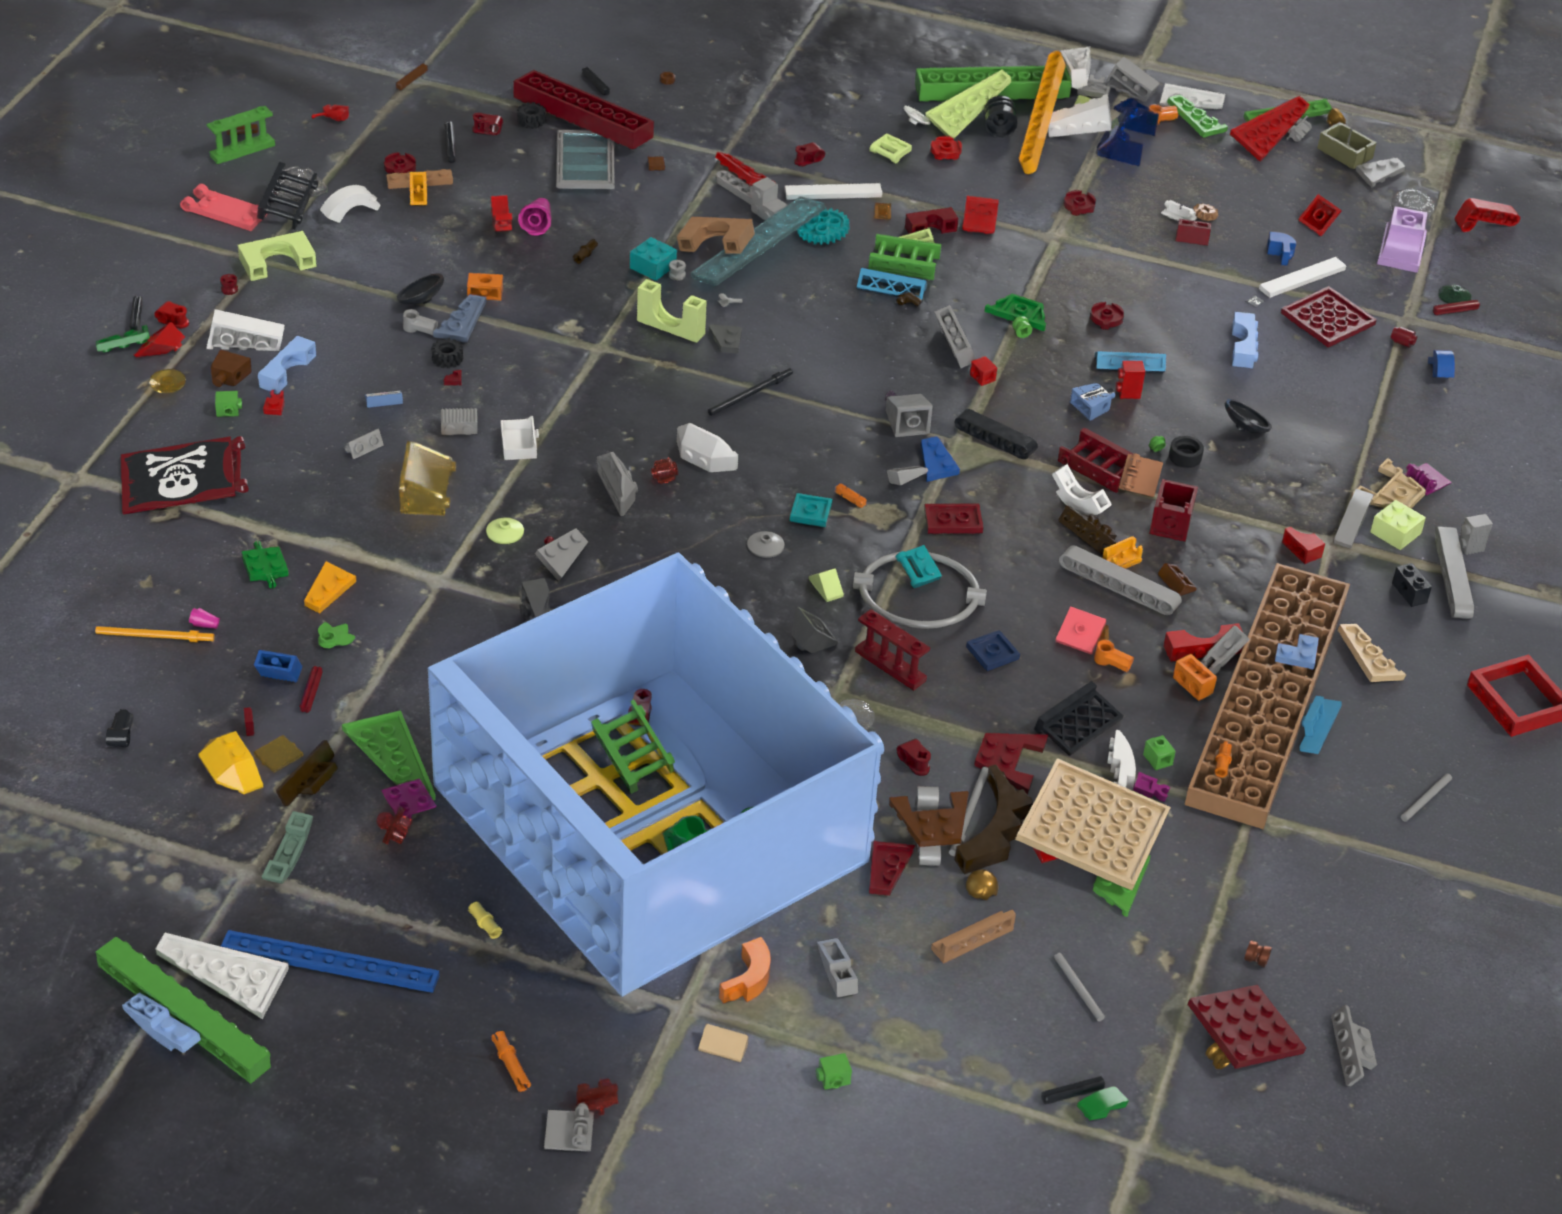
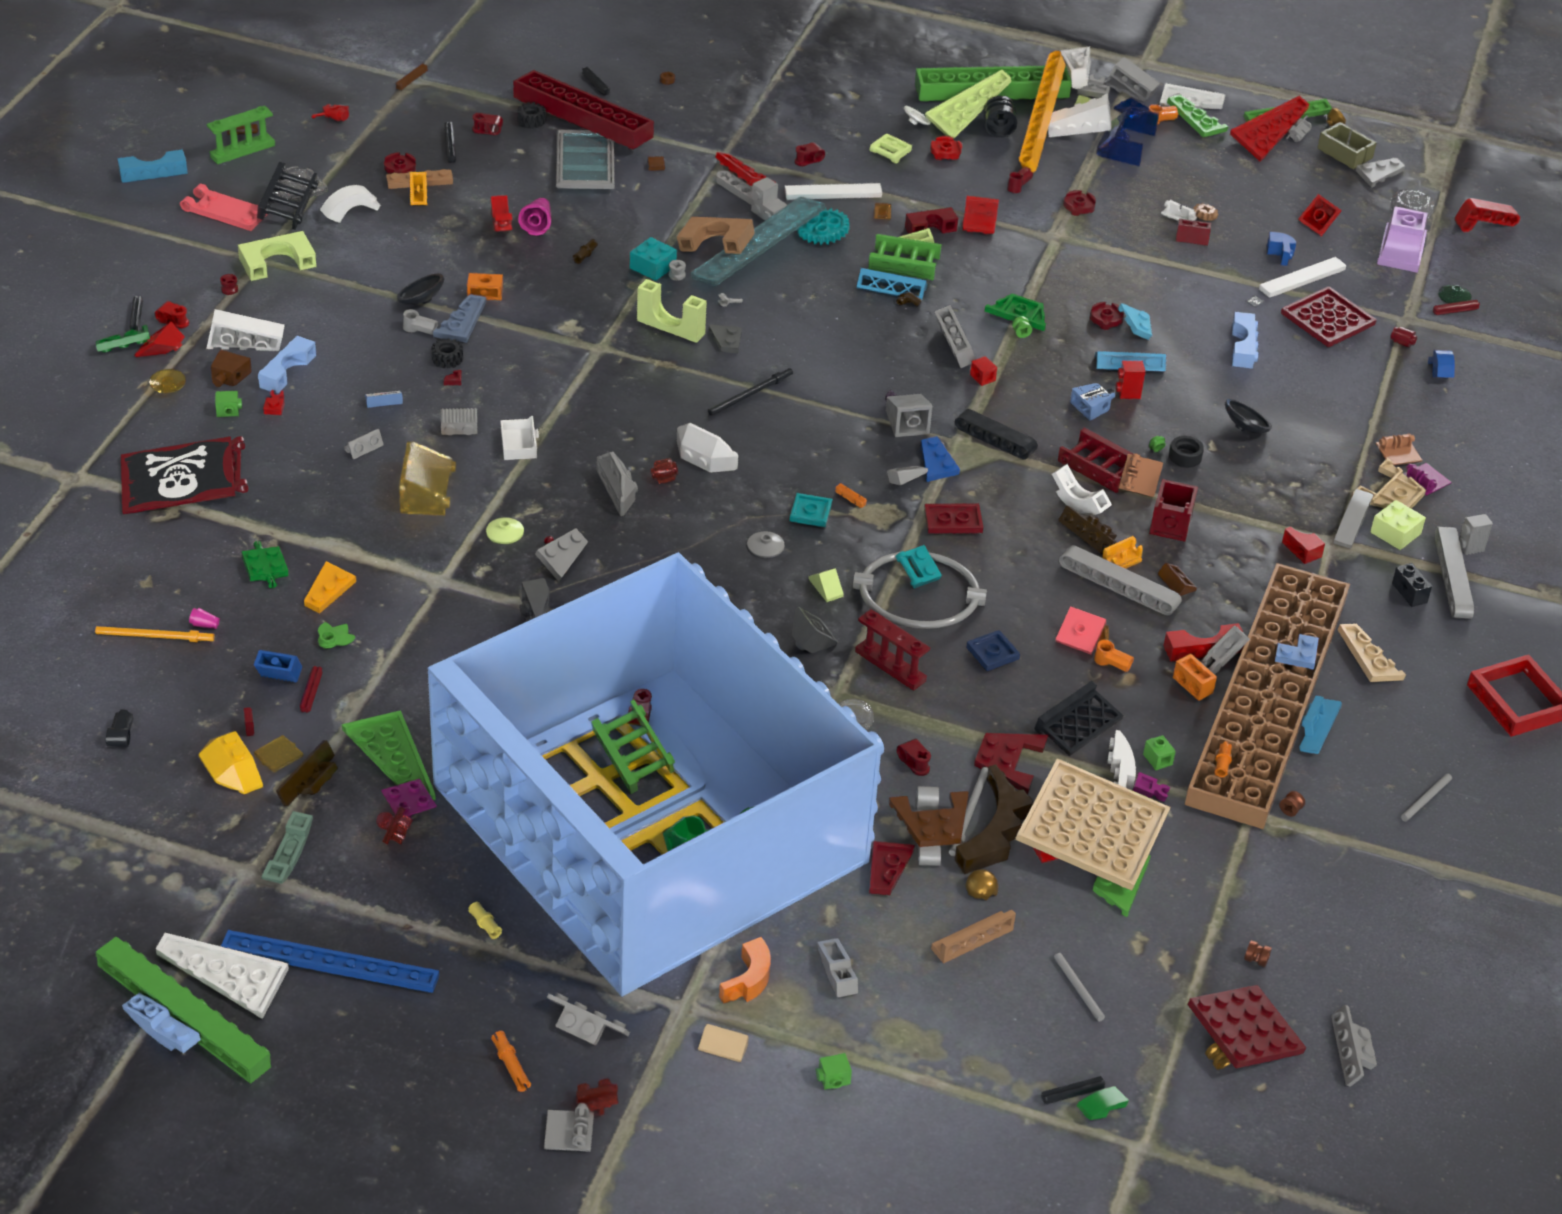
(169, 165): none -> dark azure arch
(583, 1023): none -> light grey bracket
(1018, 179): none -> dark red piece
(1137, 320): none -> medium azure wing
(1292, 803): none -> copper wheel
(1399, 449): none -> nougat hinge

